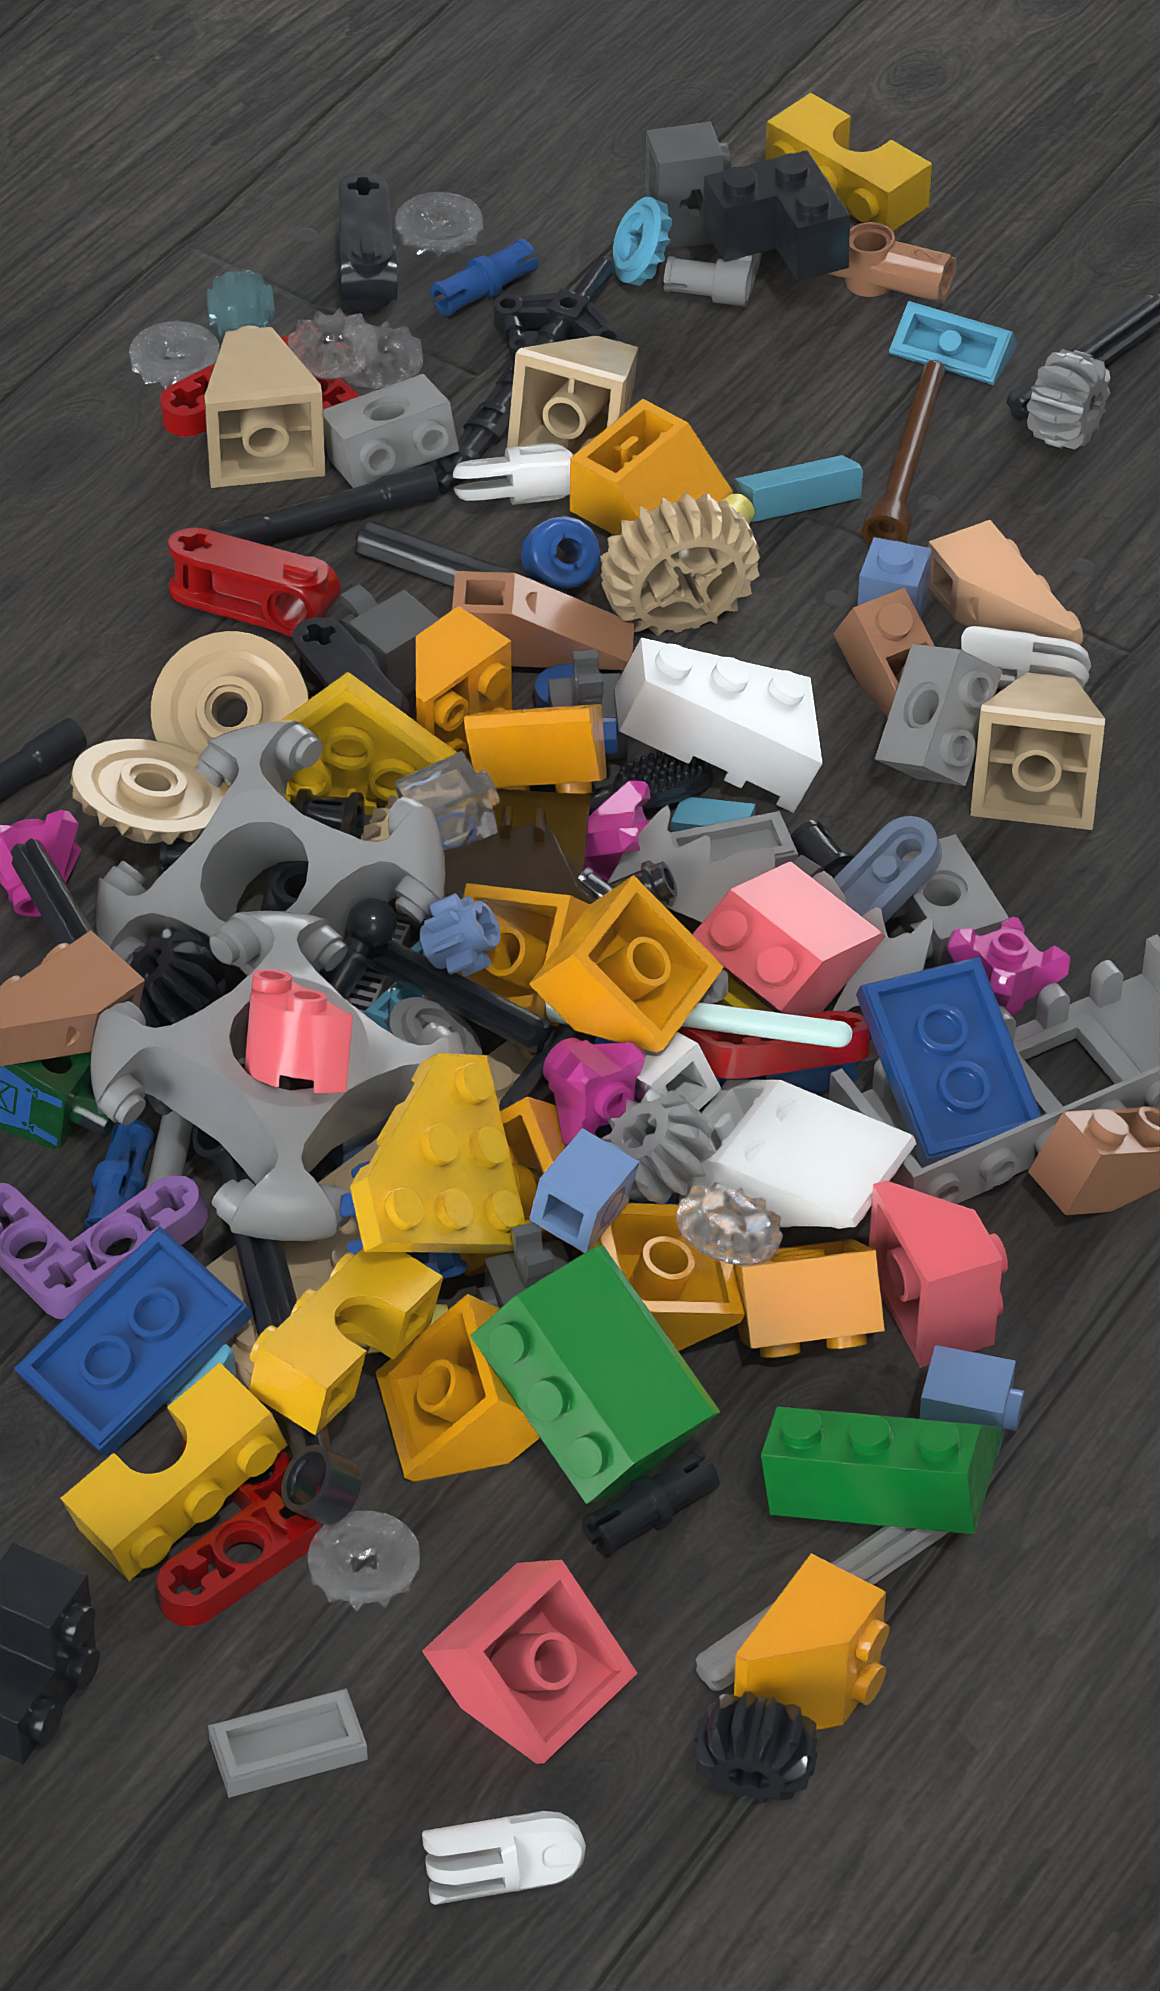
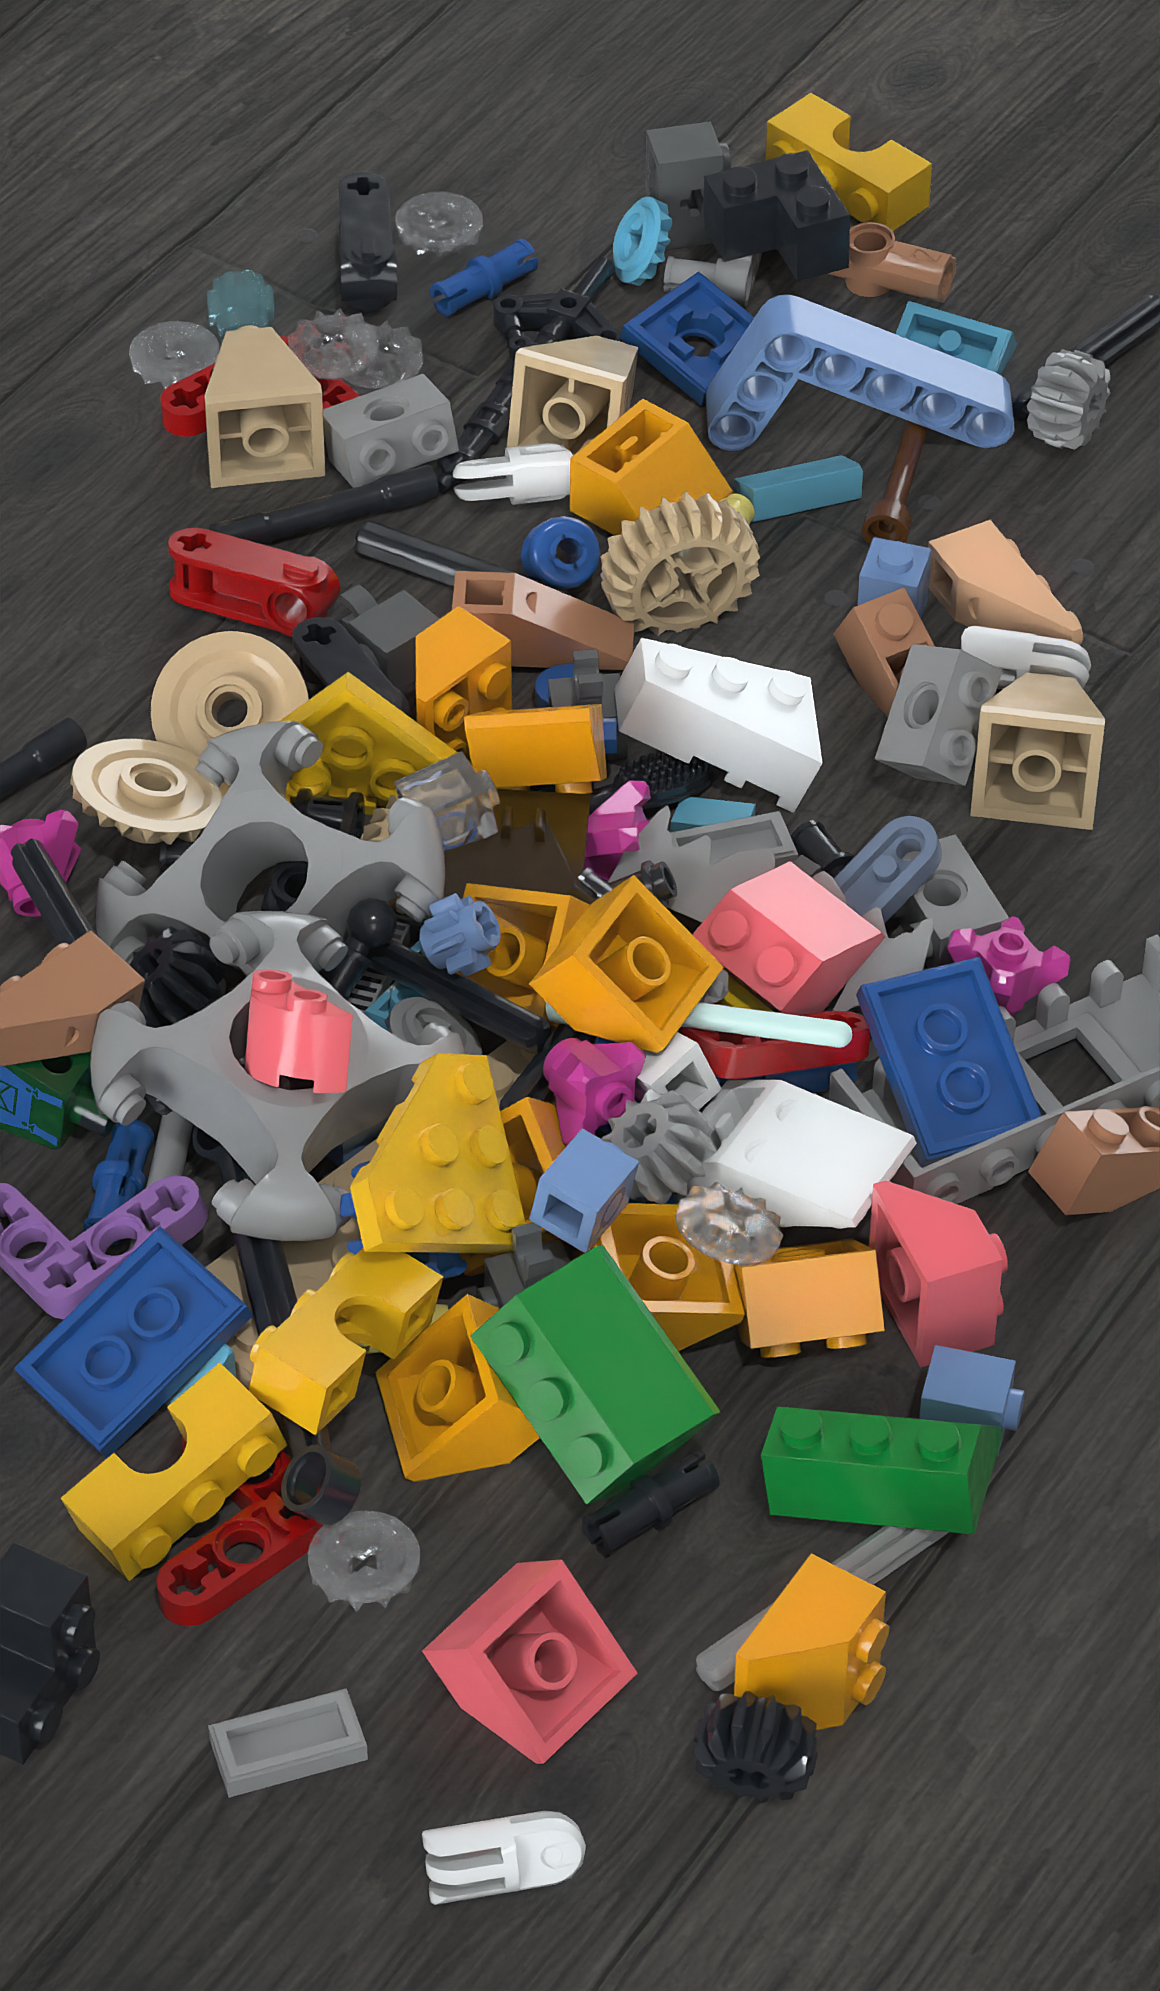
(688, 310): none -> blue piece
(856, 360): none -> medium blue beam

